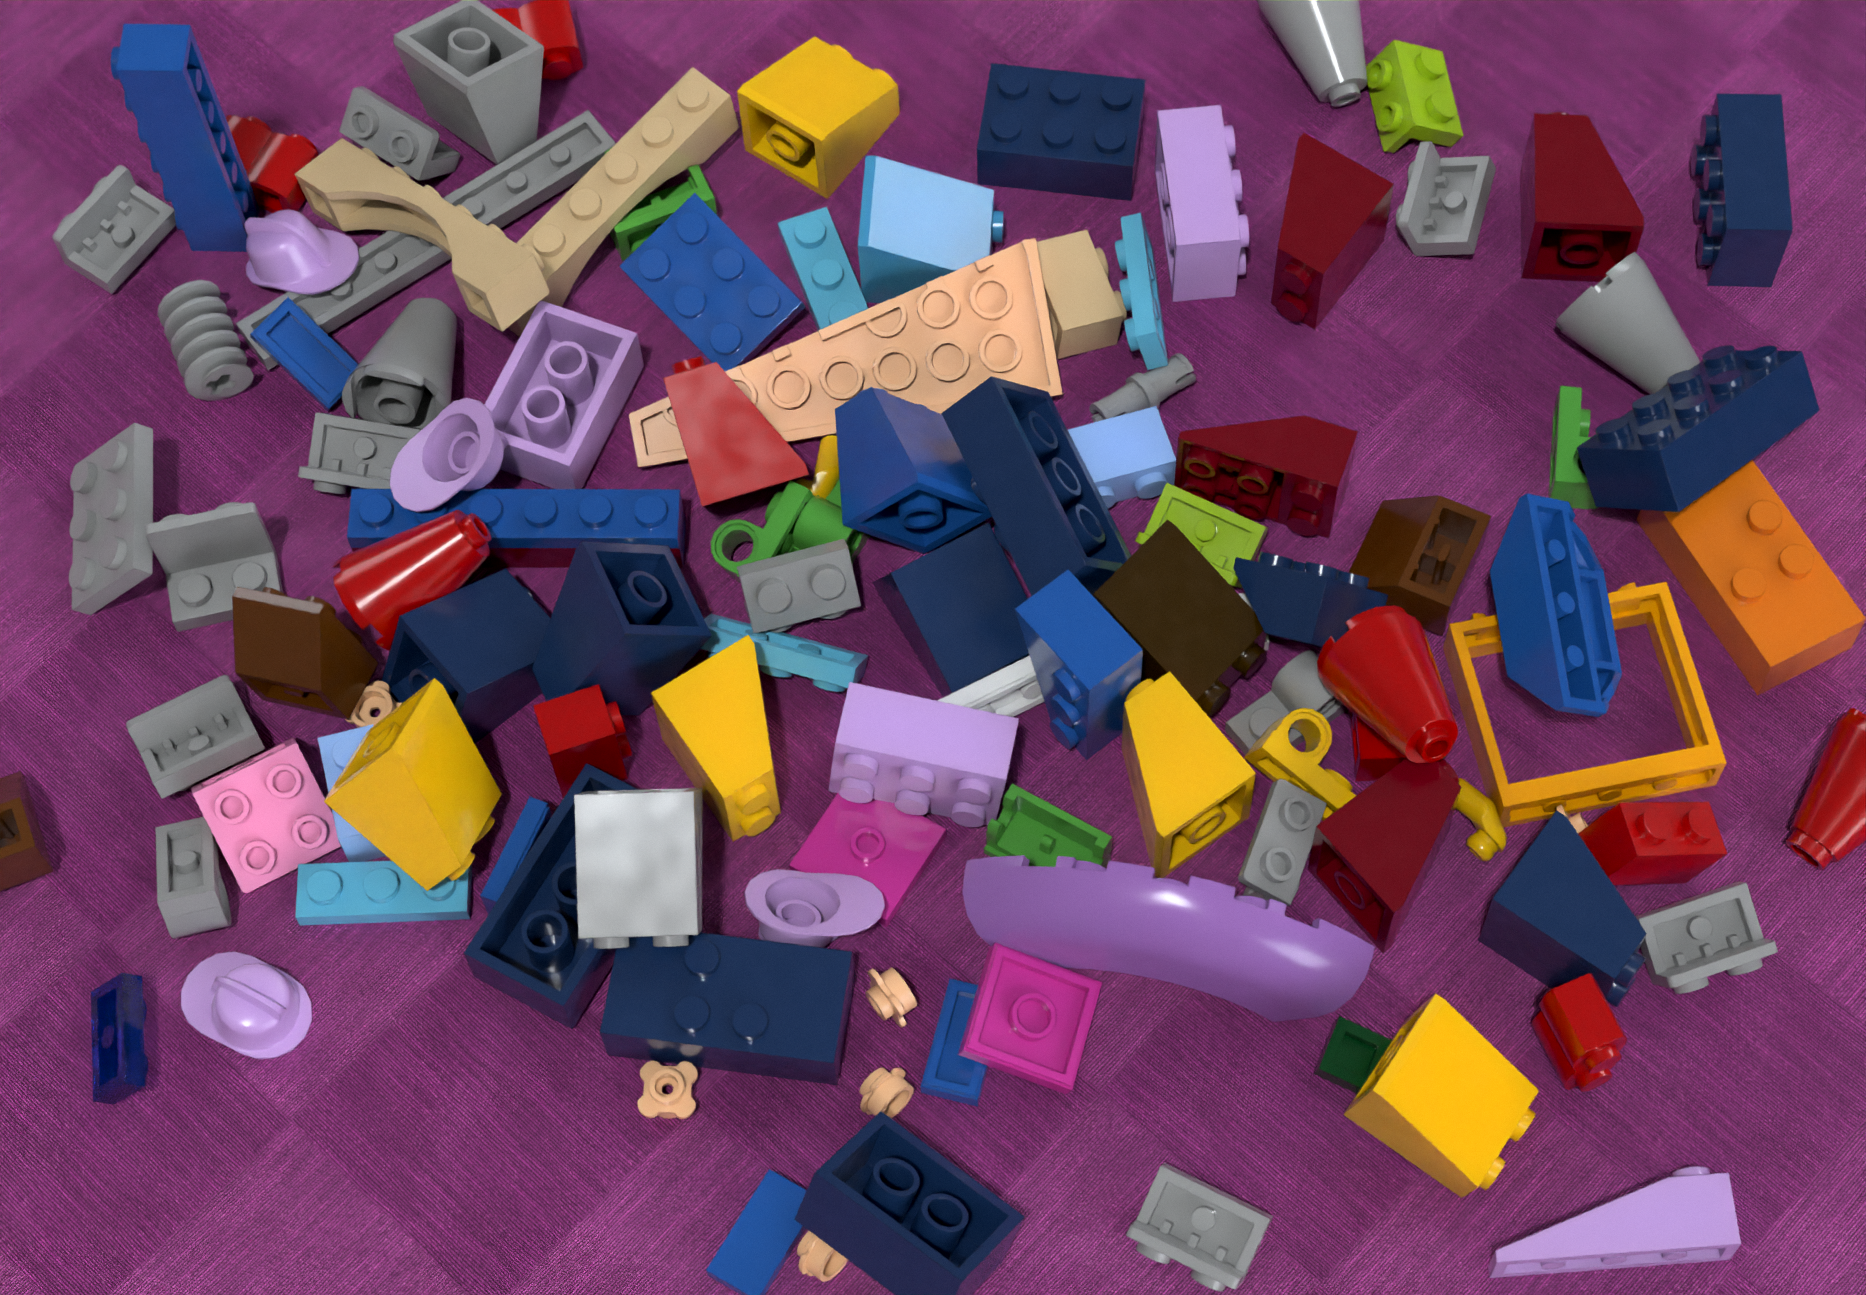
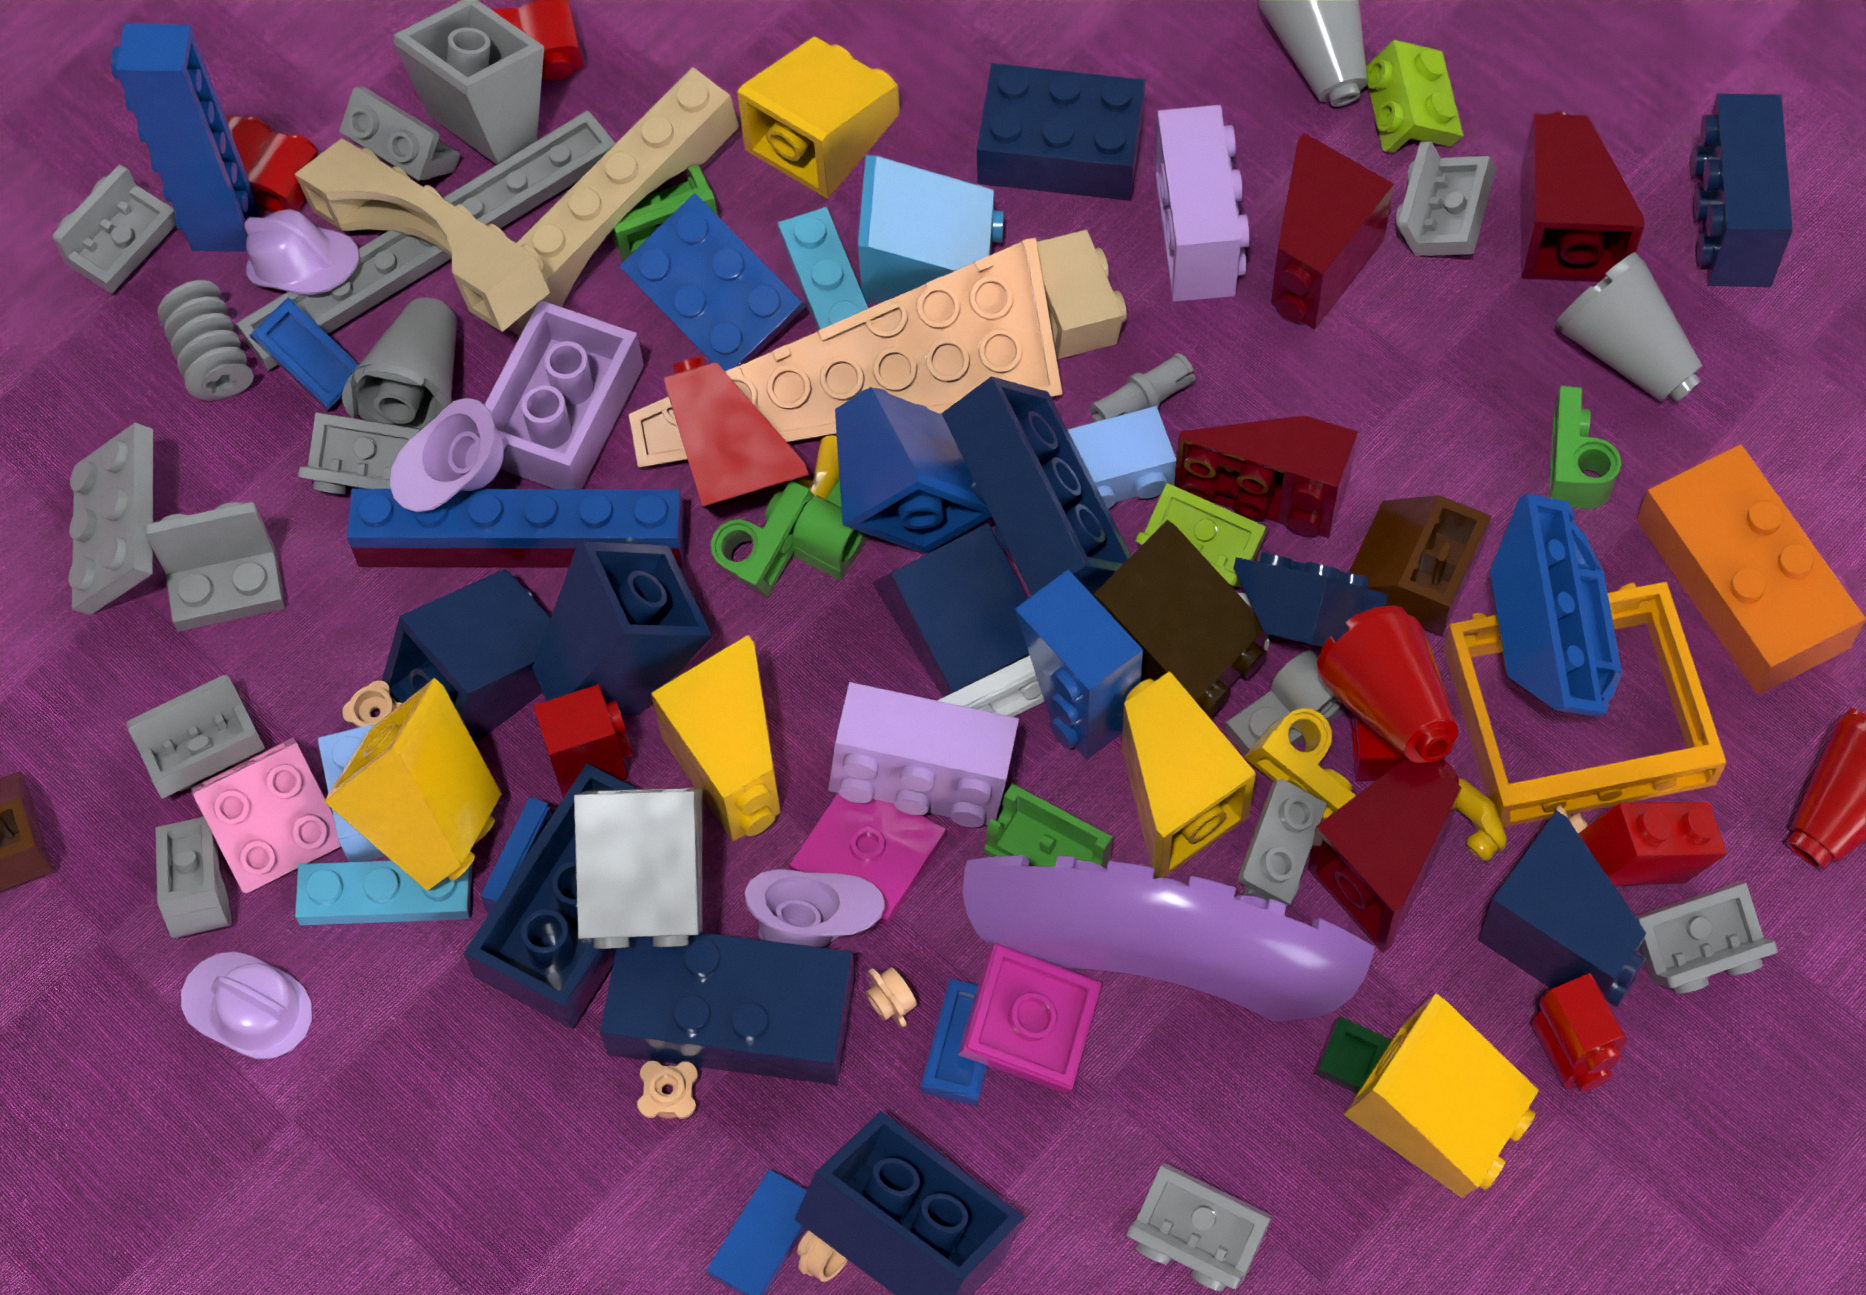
(118, 1038): clear blue plate -> none
(298, 652): reddish brown slope -> none
(410, 570): red cone -> none
(788, 654): medium azure plate -> none
(799, 587): light grey bracket -> none
(885, 1092): light nougat plate -> none
(1141, 292): medium azure plate -> none
(1661, 1224): lavender slope -> none
(1698, 428): dark blue brick -> none

